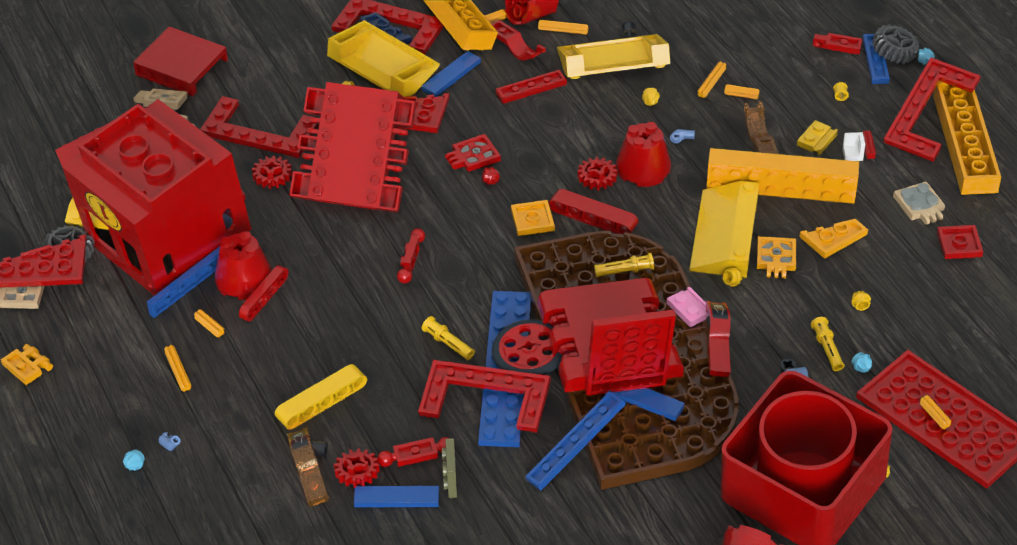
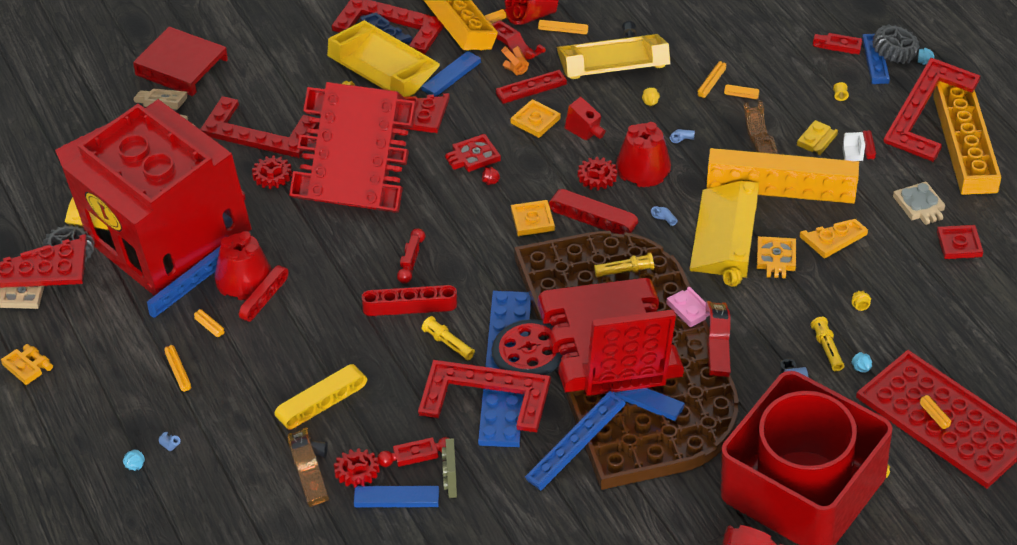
(409, 300): none -> red beam
(518, 64): none -> orange rock
(535, 118): none -> light orange plate
(583, 120): none -> red torso
(664, 214): none -> medium blue arm

